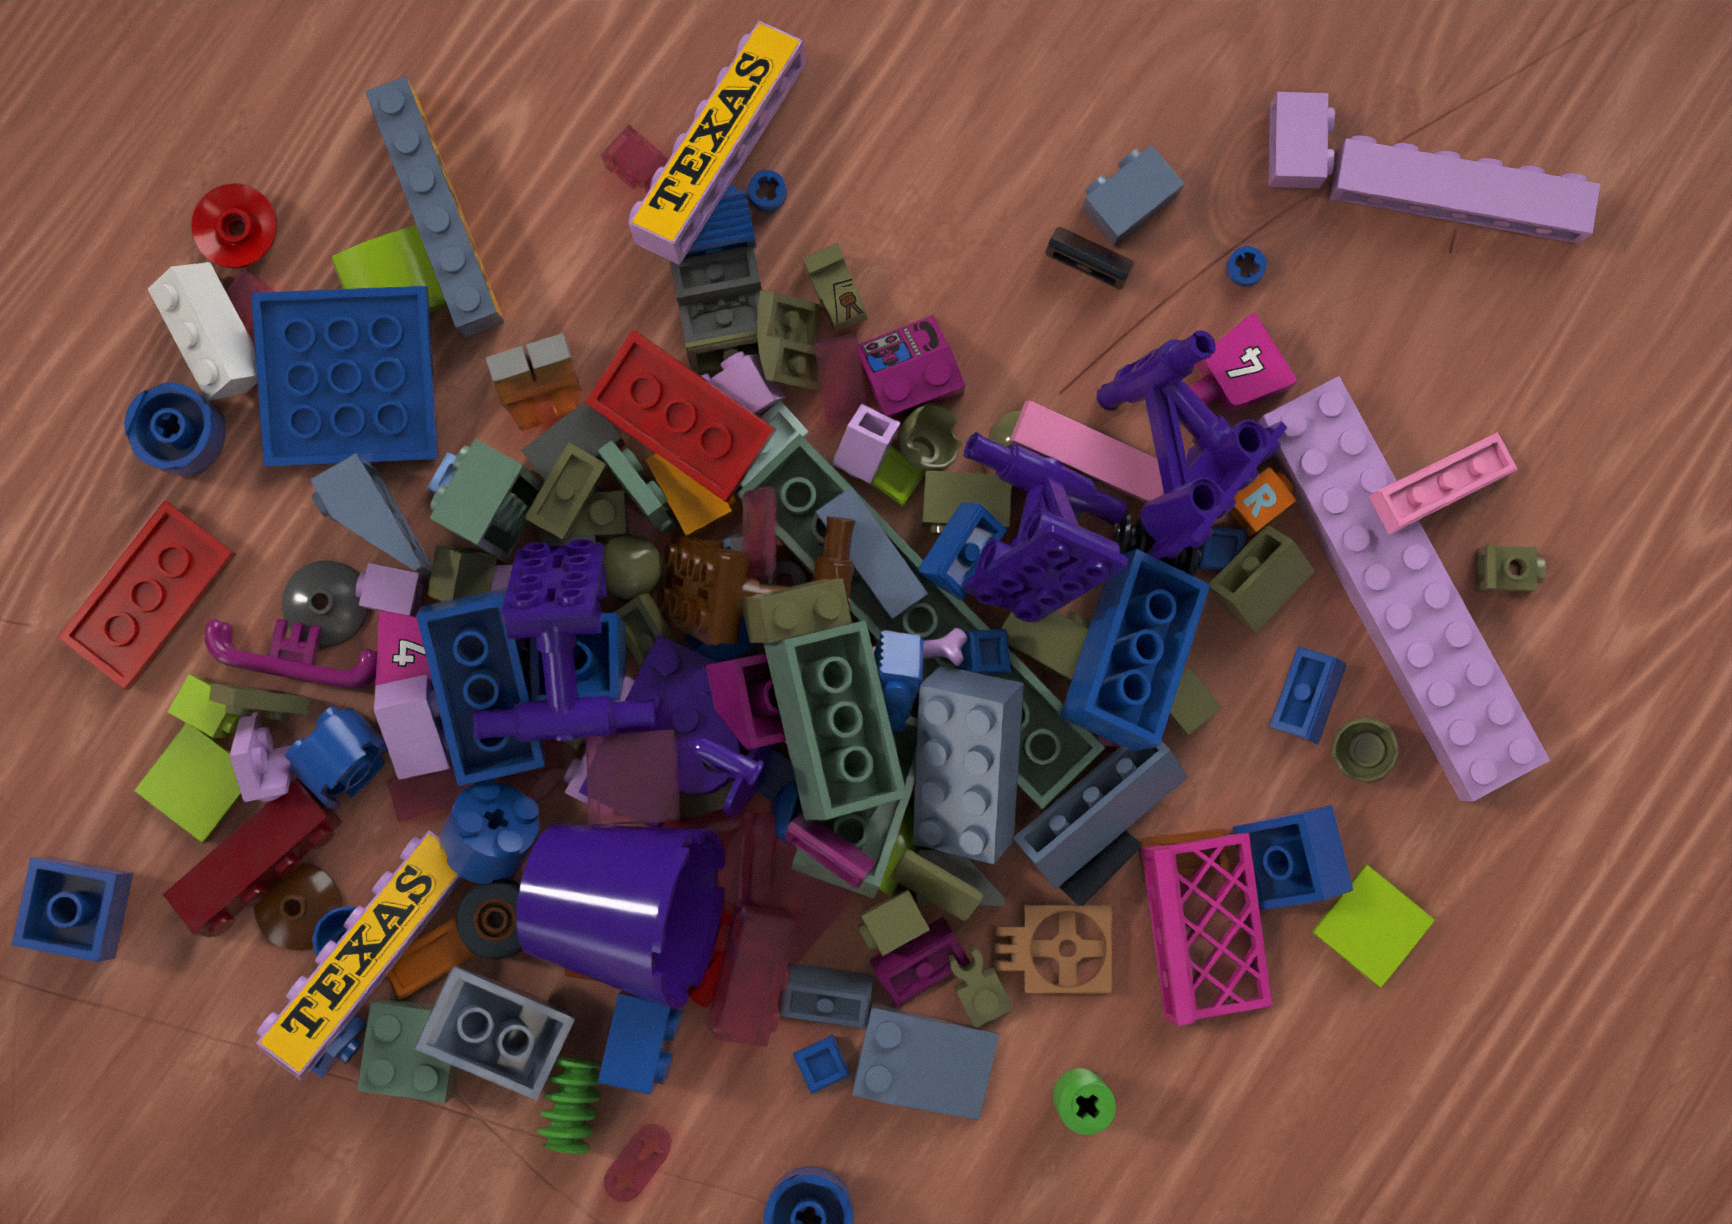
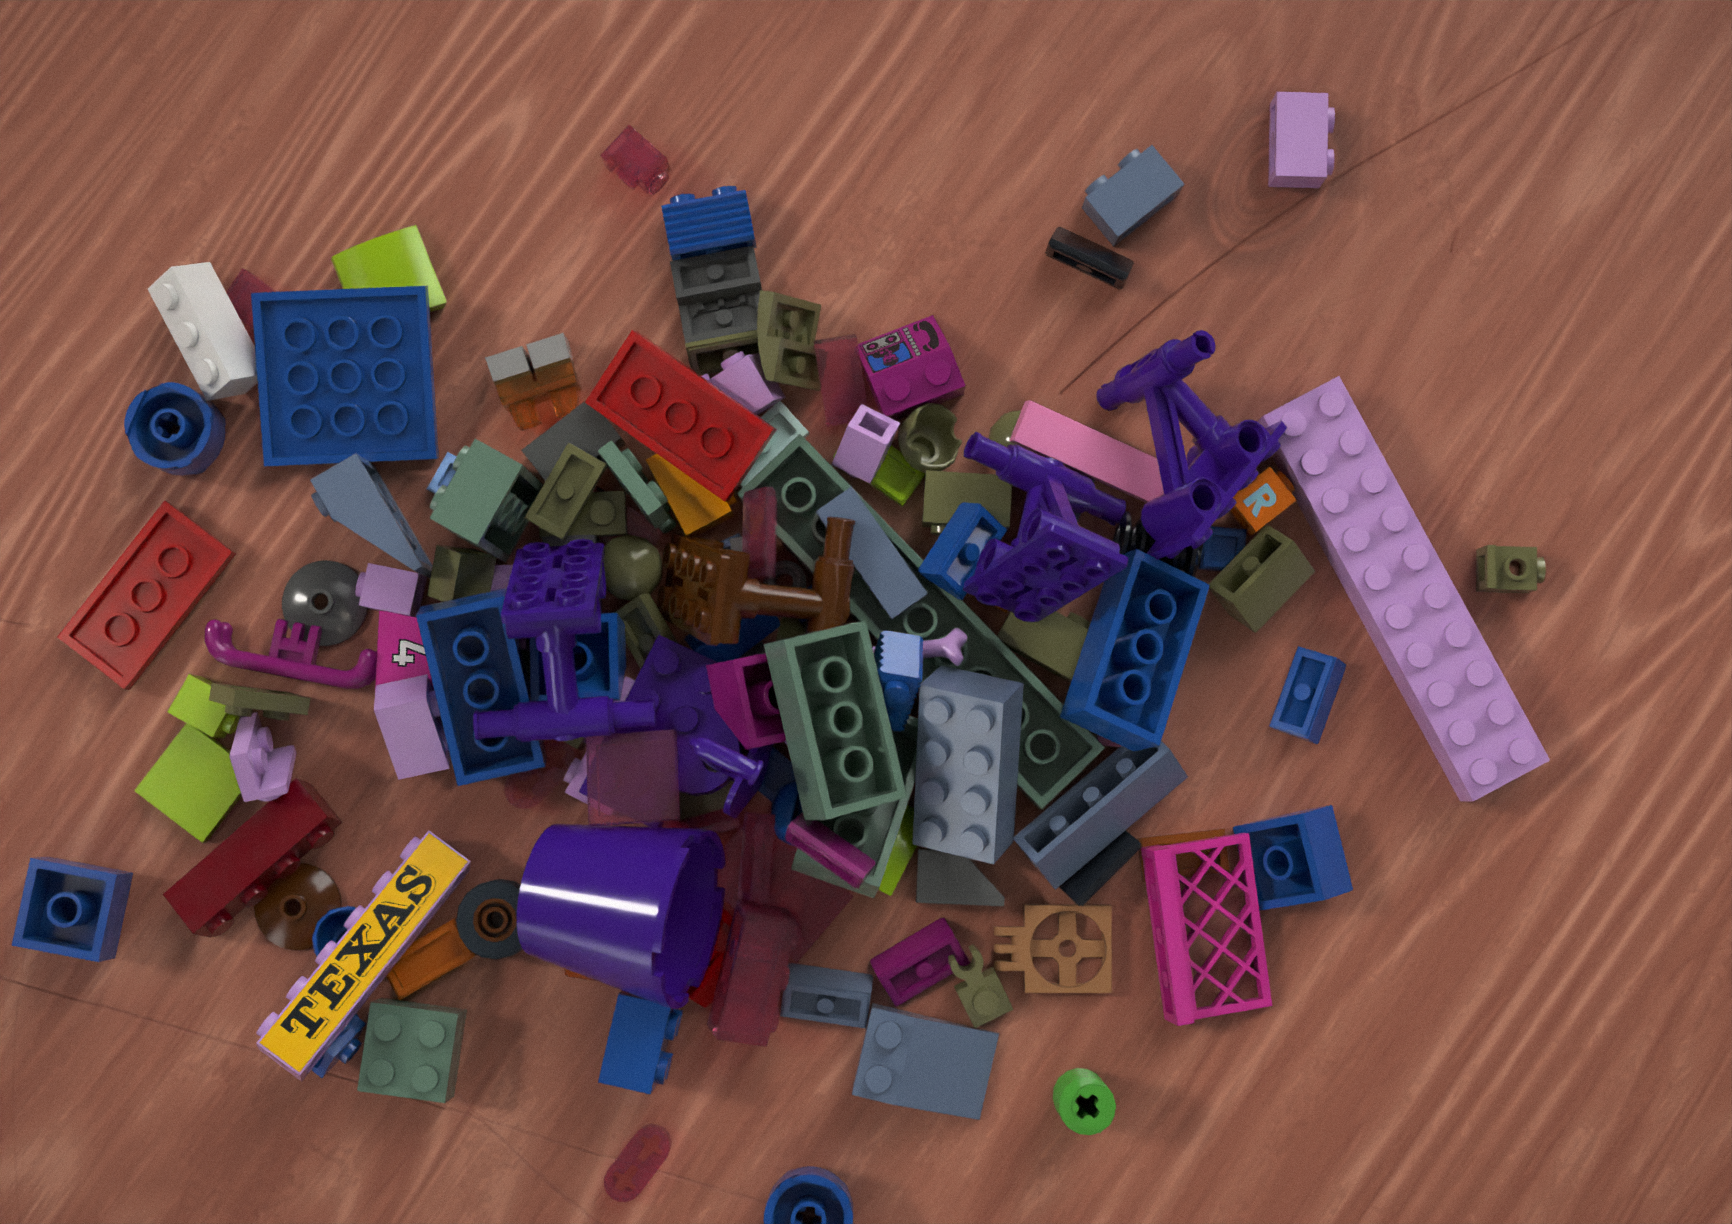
(220, 212): red dish -> none
(337, 755): blue brick -> none
(424, 793): clear pink tile -> none
(434, 207): sand blue brick -> none
(489, 831): blue brick -> none
(495, 1031): sand blue slope -> none
(571, 1105): bright green piece -> none
(717, 142): brick -> none
(780, 191): blue bush -> none
(796, 610): olive brick -> none
(821, 1064): blue tile -> none
(834, 287): olive leg -> none
(892, 922): olive brick -> none
(937, 885): olive slope -> none
(986, 652): blue slope -> none
(1192, 704): olive brick -> none
(1243, 368): dark pink torso -> none
(1258, 262): blue bush -> none
(1365, 749): olive hair -> none
(1372, 926): lime tile -> none
(1442, 483): bright pink tile -> none
(1465, 190): lavender brick -> none

